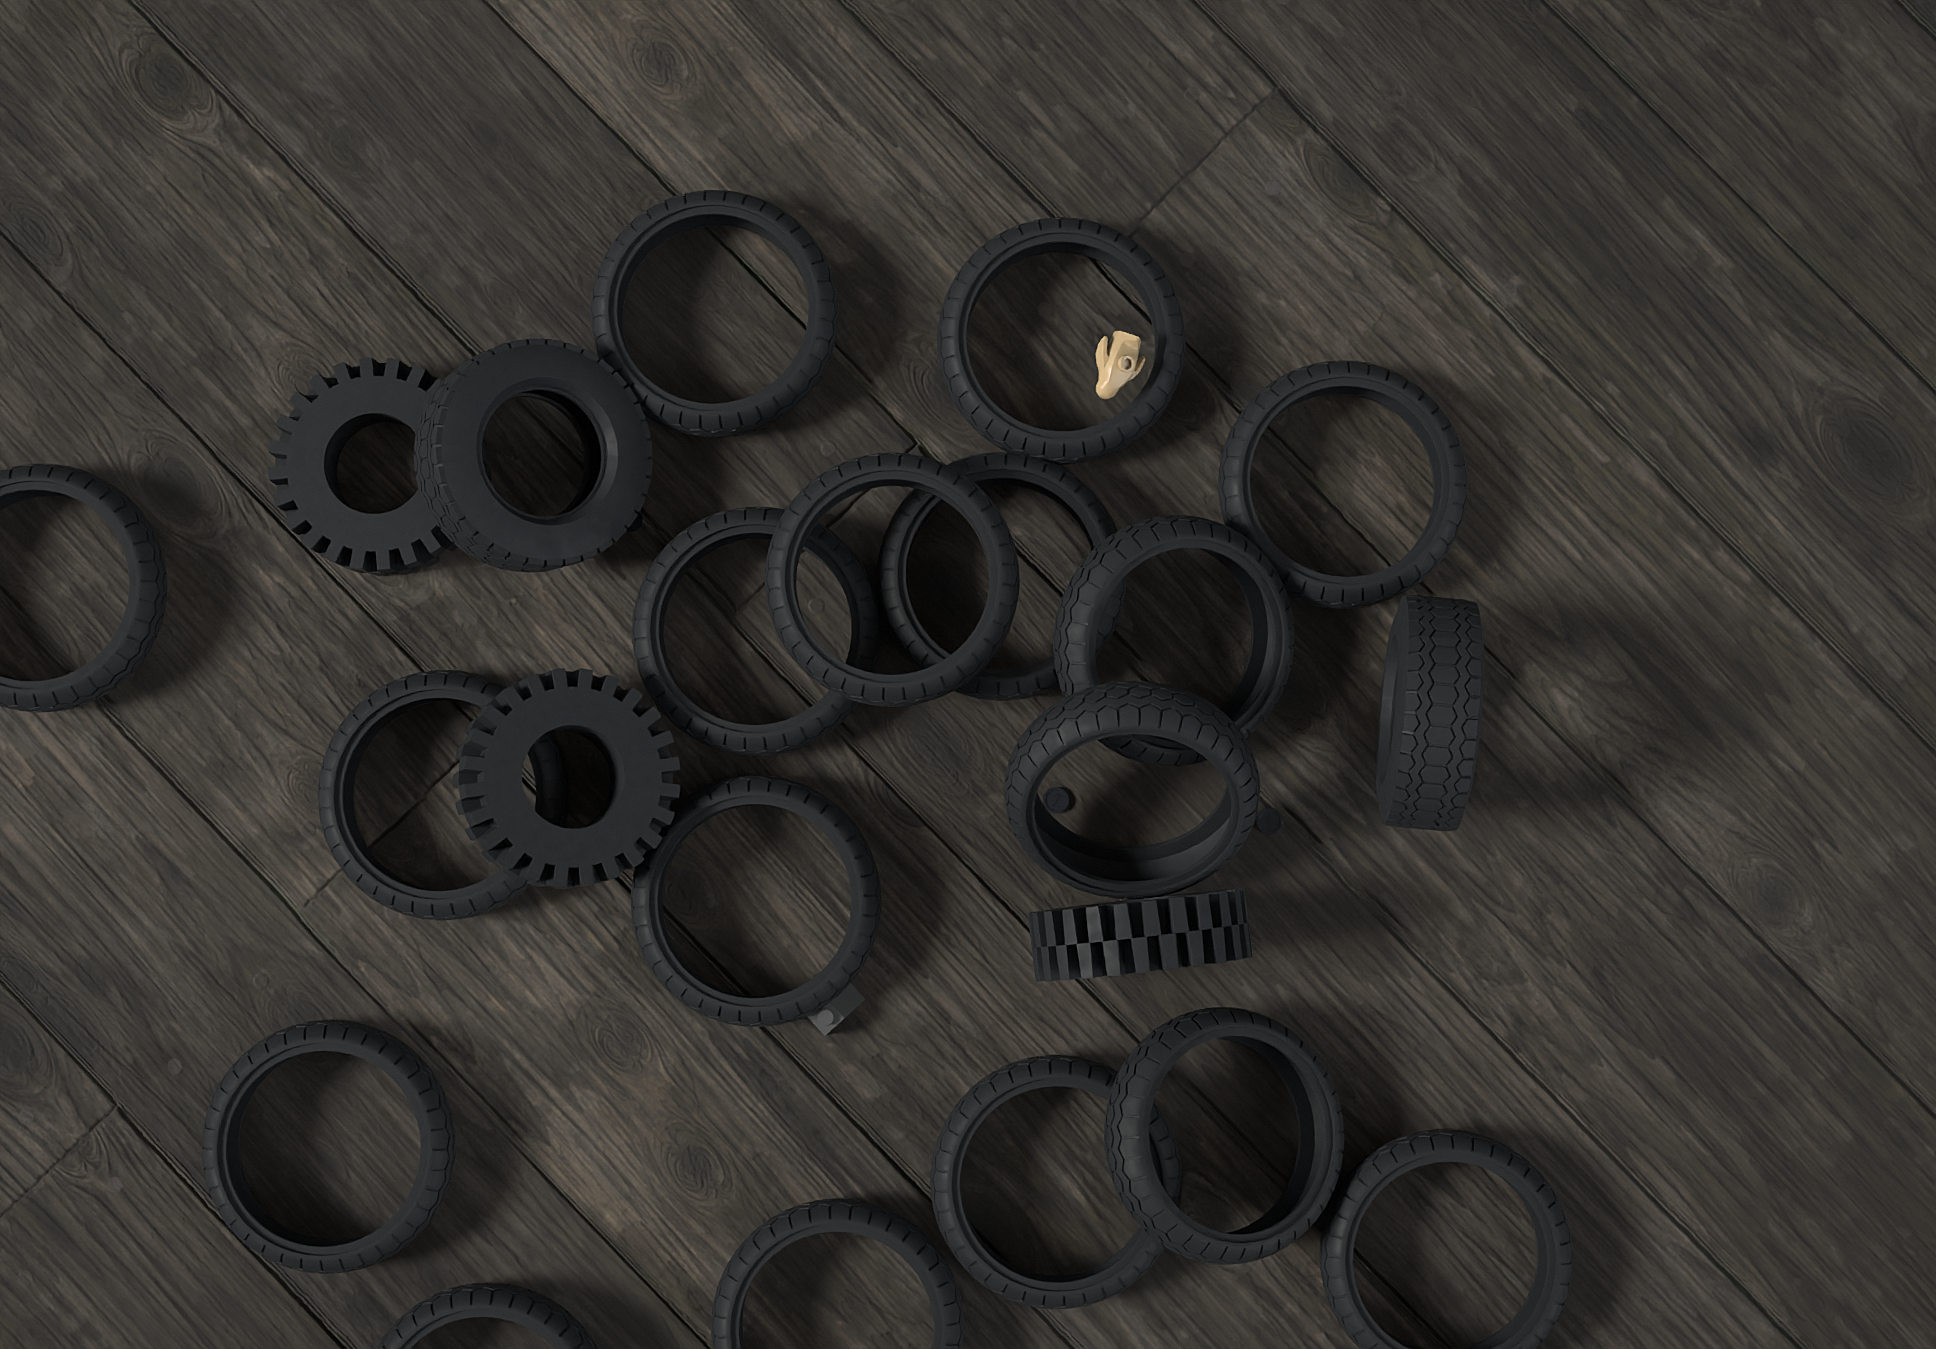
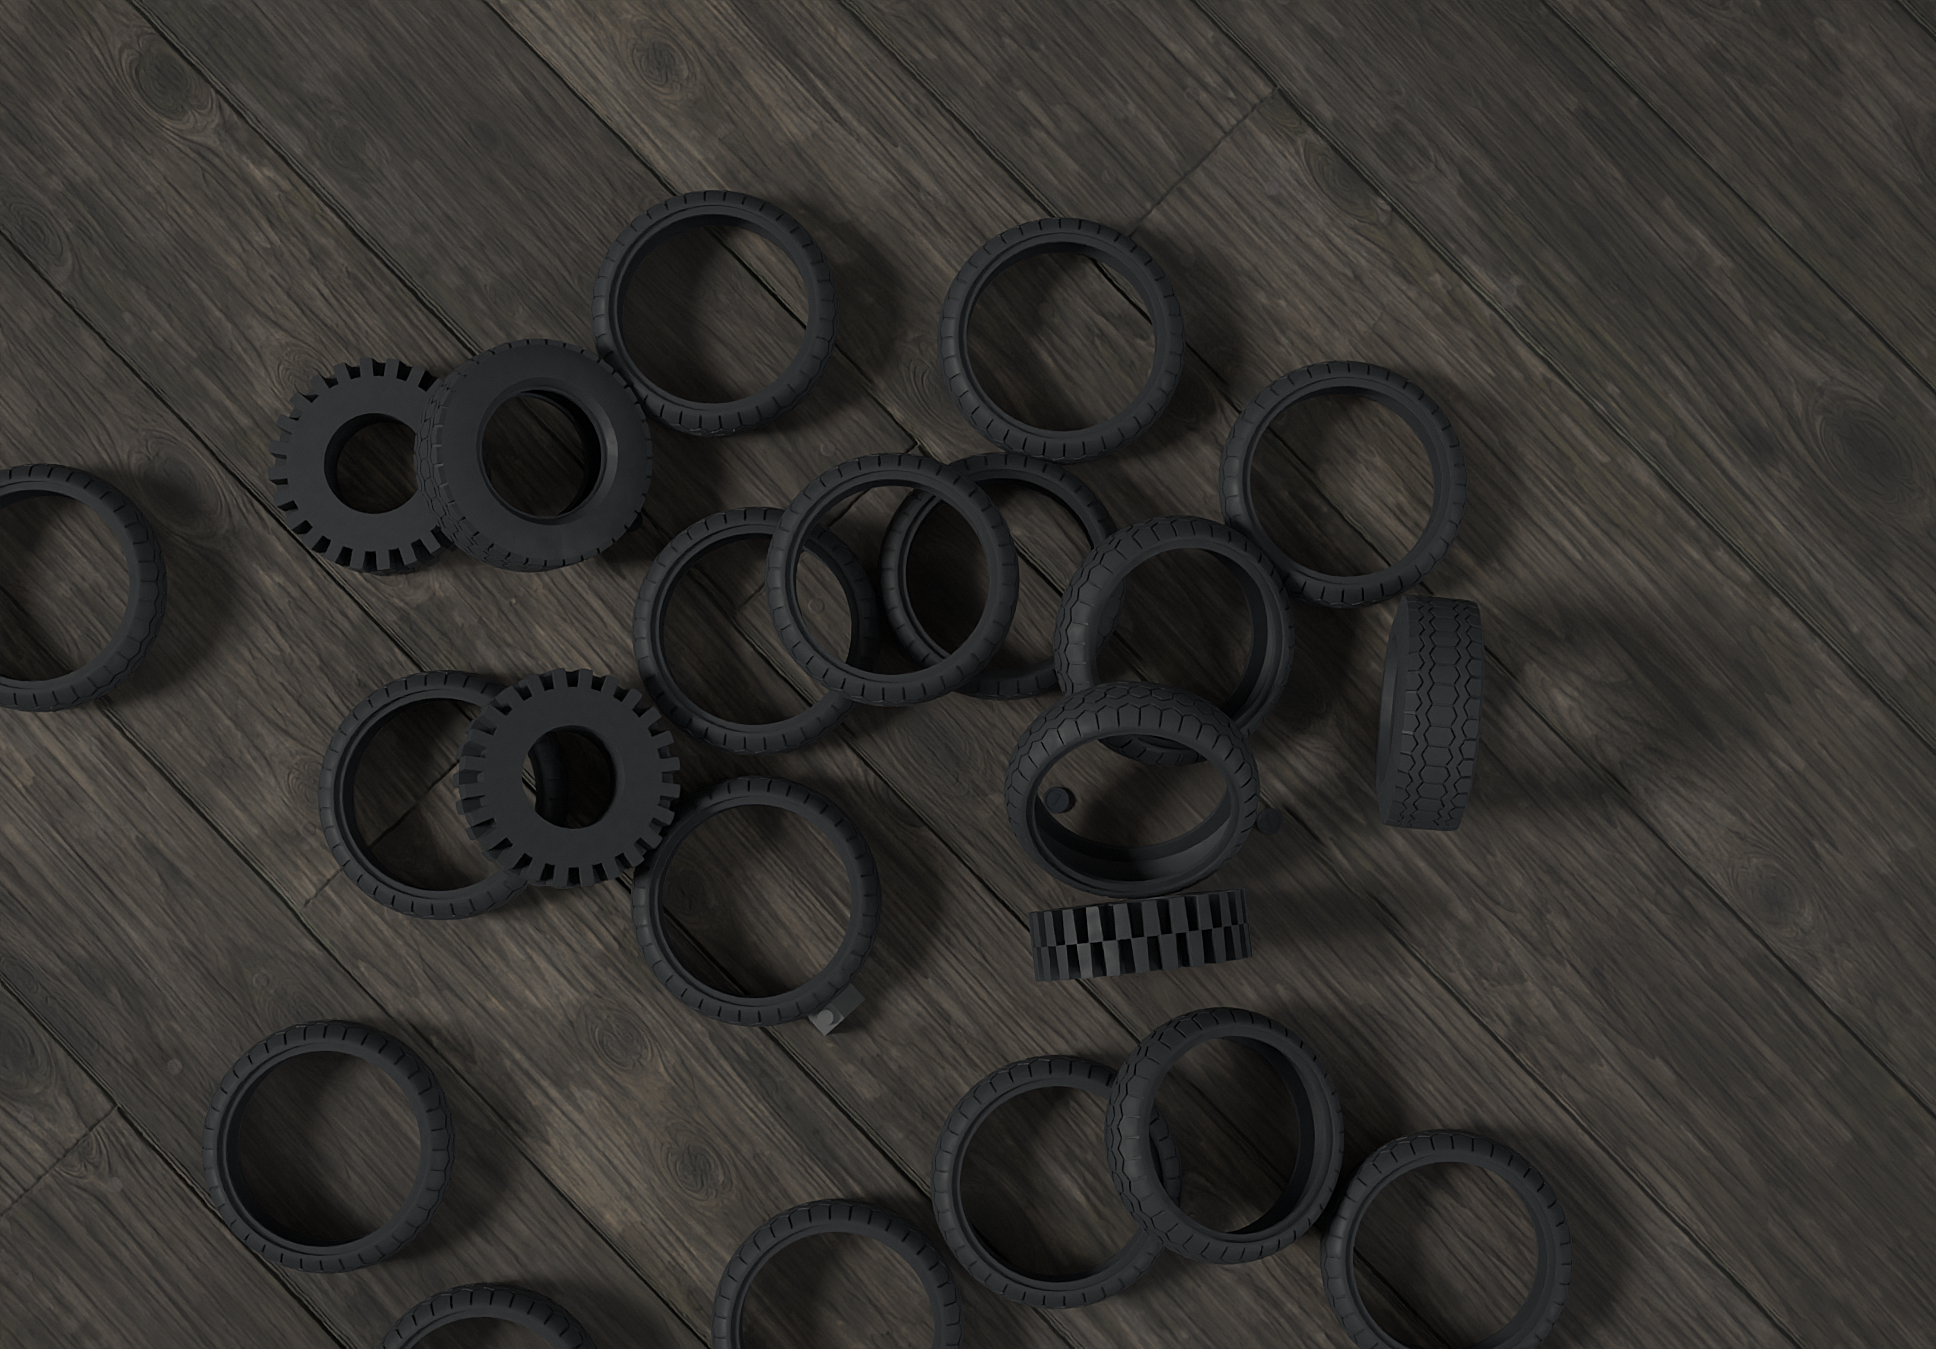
(1117, 362): tan animal -> none

